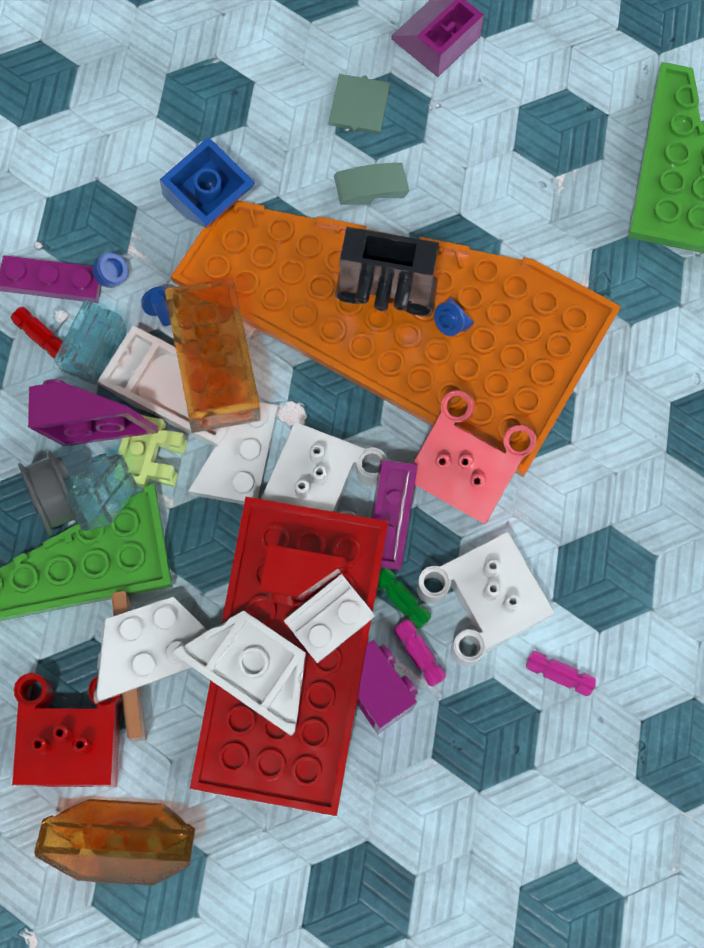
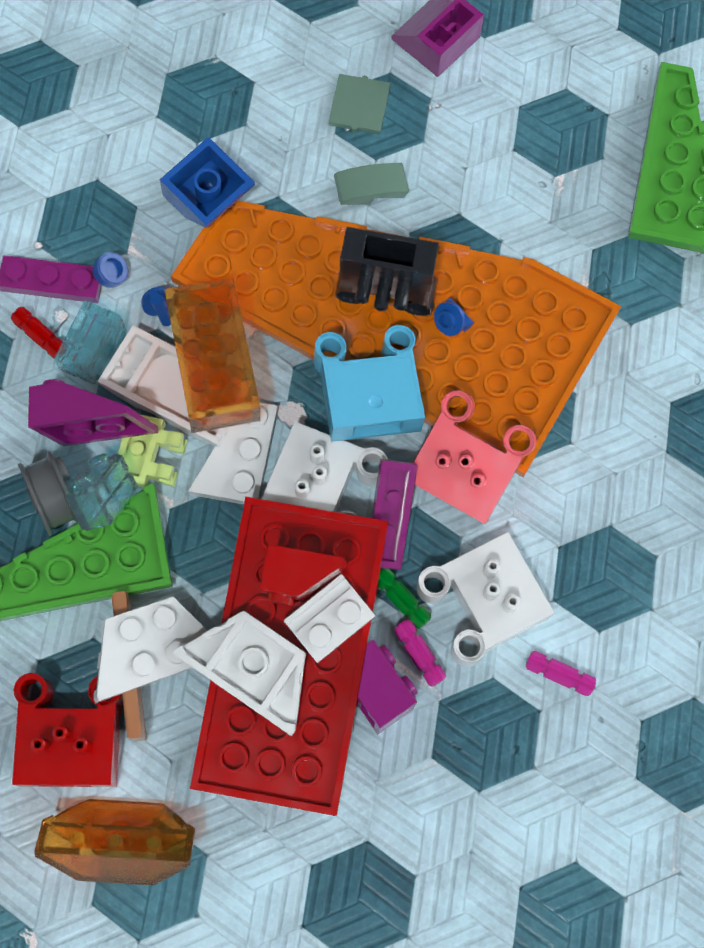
(371, 393): none -> medium azure piece

